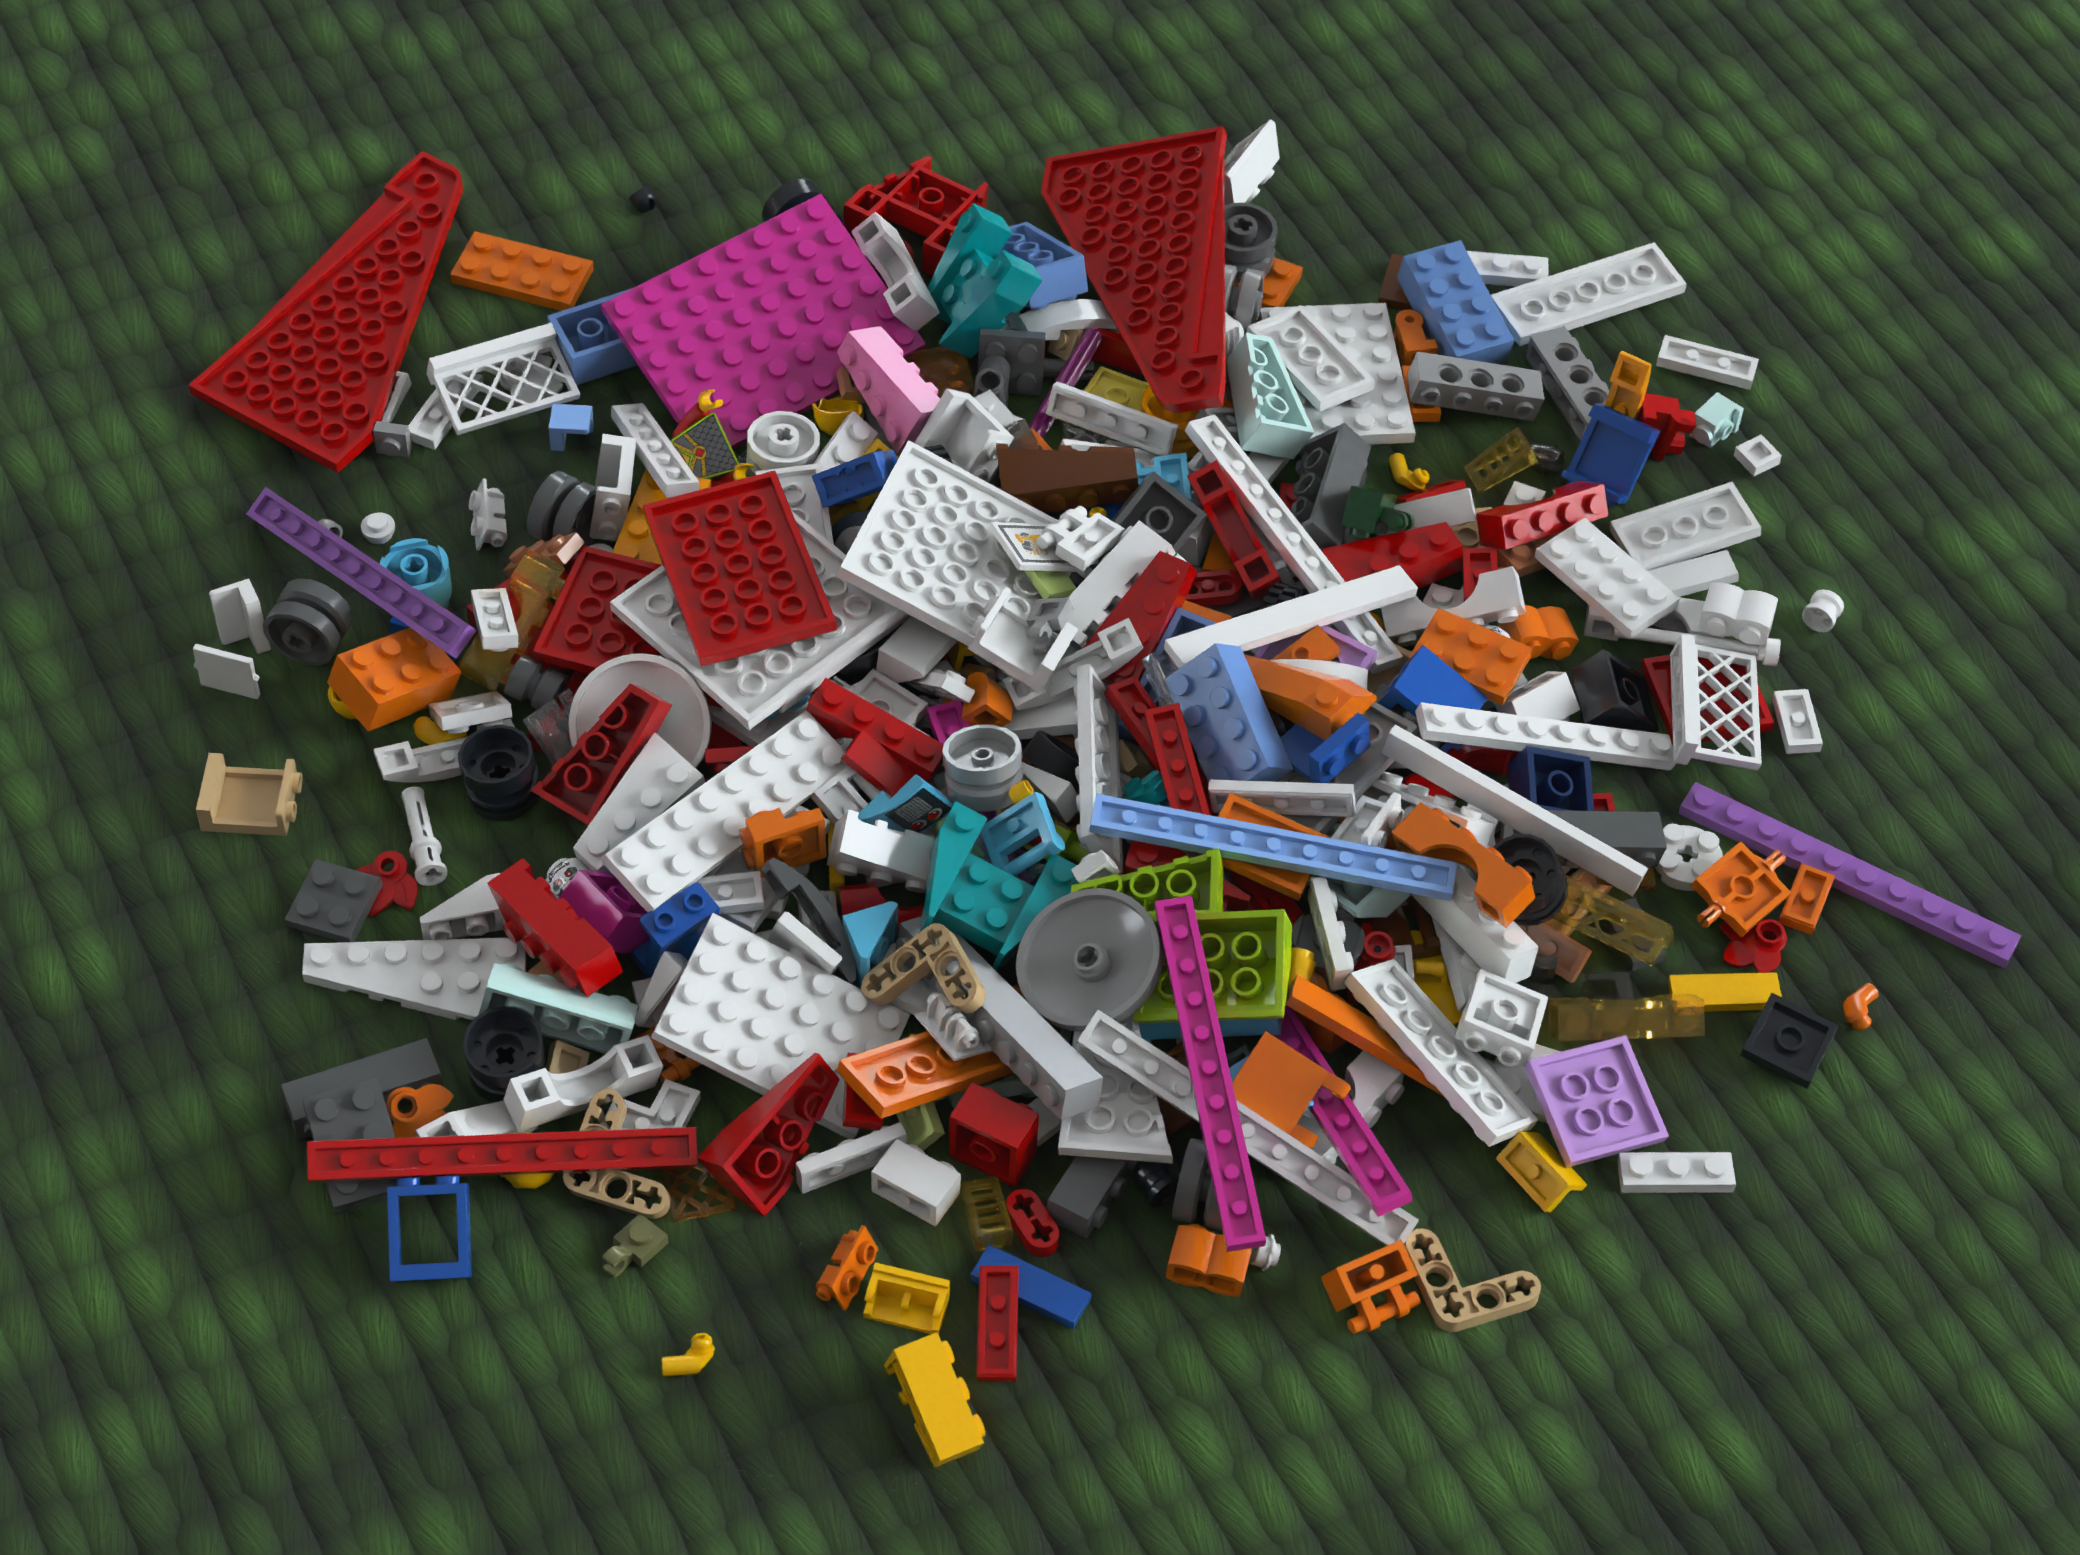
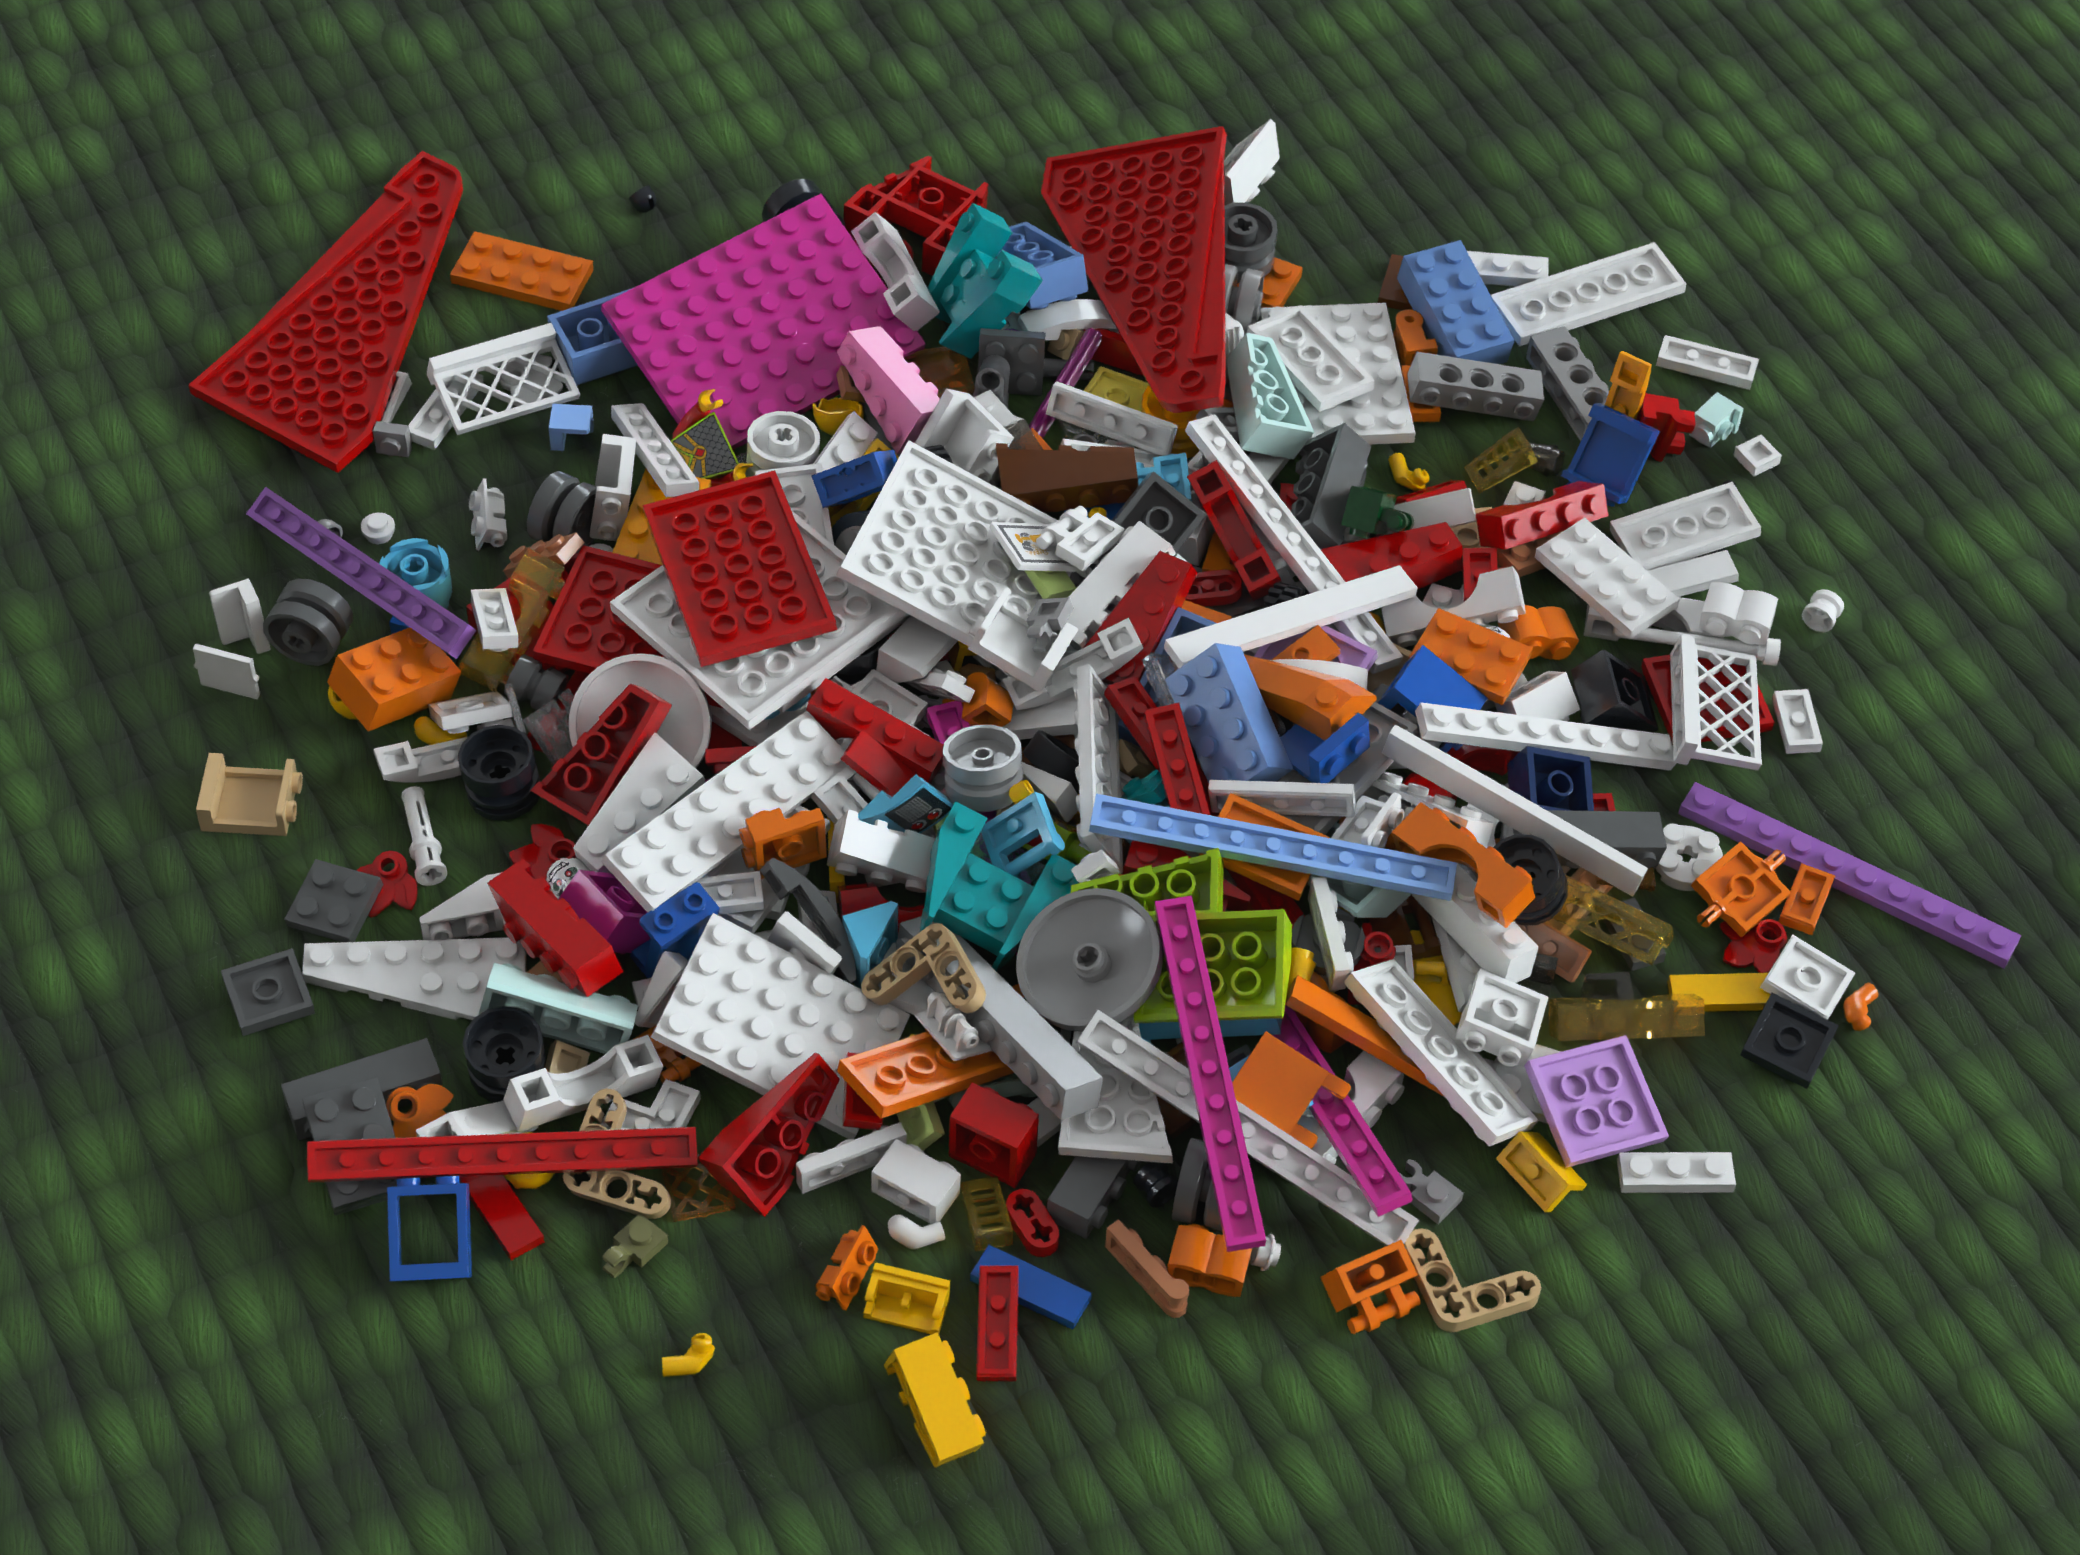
(267, 992): none -> dark grey plate
(503, 1214): none -> red tile
(517, 719): none -> clear window
(545, 850): none -> red plate
(912, 1235): none -> white arm
(1147, 1270): none -> nougat plate
(1431, 1194): none -> light grey plate
(1807, 978): none -> white tile

